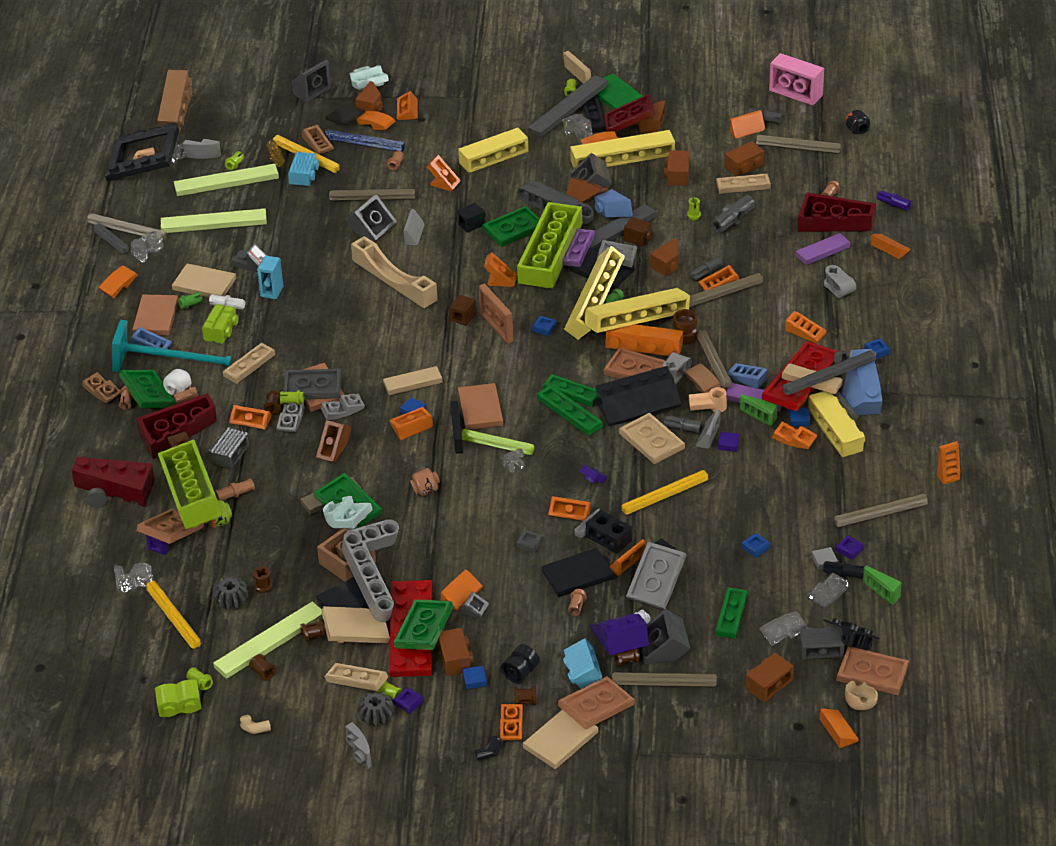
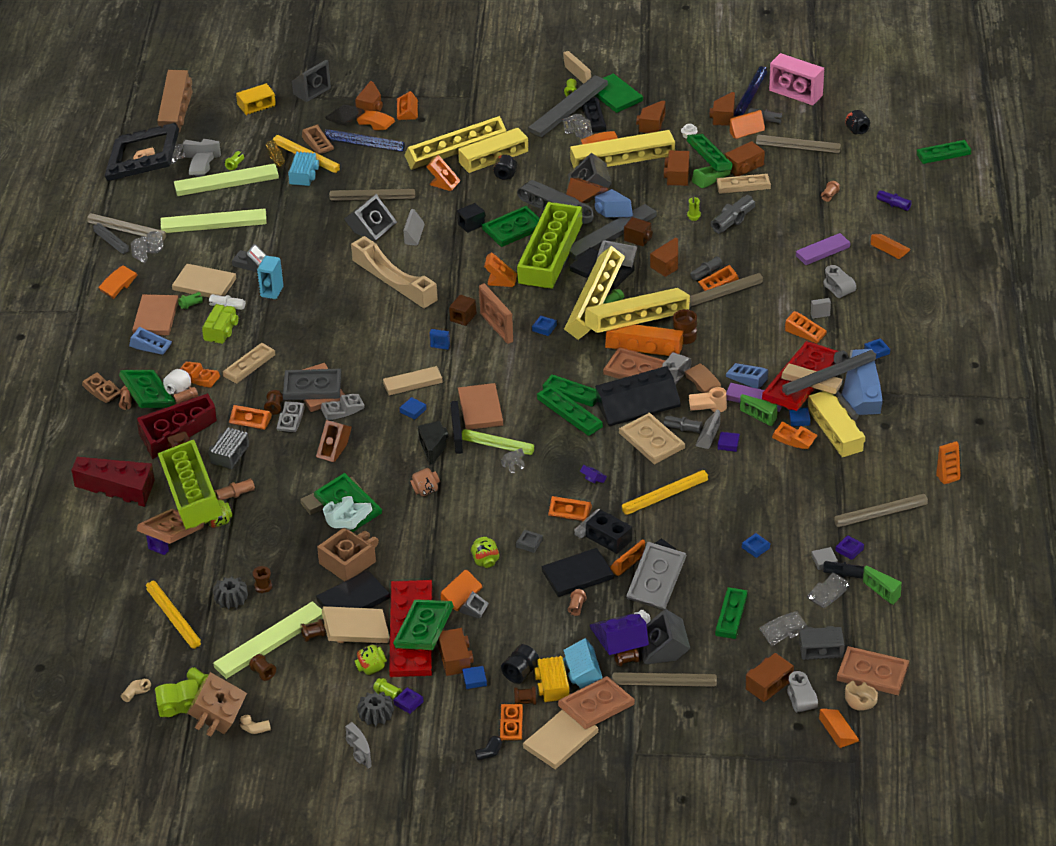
(96, 497): dark grey tile -> none
(120, 347): teal tile -> none
(136, 687): none -> tan arm
(139, 576): clear leg -> none
(200, 164): none -> light grey slope
(200, 376): none -> orange slope
(216, 704): none -> medium nougat hinge
(255, 99): none -> yellow brick
(292, 397): lime pin -> none
(356, 676): tan tile -> none
(361, 550): light grey beam -> none
(364, 75): light aqua slope -> none
(370, 659): none -> lime head
(394, 162): nougat pin -> none
(412, 423): orange slope -> none
(432, 439): none -> pearl dark grey slope
(439, 339): none -> blue tile
(448, 144): none -> light yellow brick
(485, 552): none -> lime head
(505, 167): none -> black head
(552, 678): none -> yellow brick
(578, 247): medium lavender tile -> none
(629, 113): dark red tile -> none
(688, 129): none -> white plate
(707, 176): none -> bright green slope
(709, 152): none -> green plate
(714, 359): dark tan axle -> none
(723, 109): none -> dark orange slope
(750, 91): none -> clear blue axle
(801, 692): none -> light grey piece
(820, 308): none -> light grey tile
(835, 214): dark red wedge -> none
(854, 635): black hinge -> none
(943, 151): none -> green tile

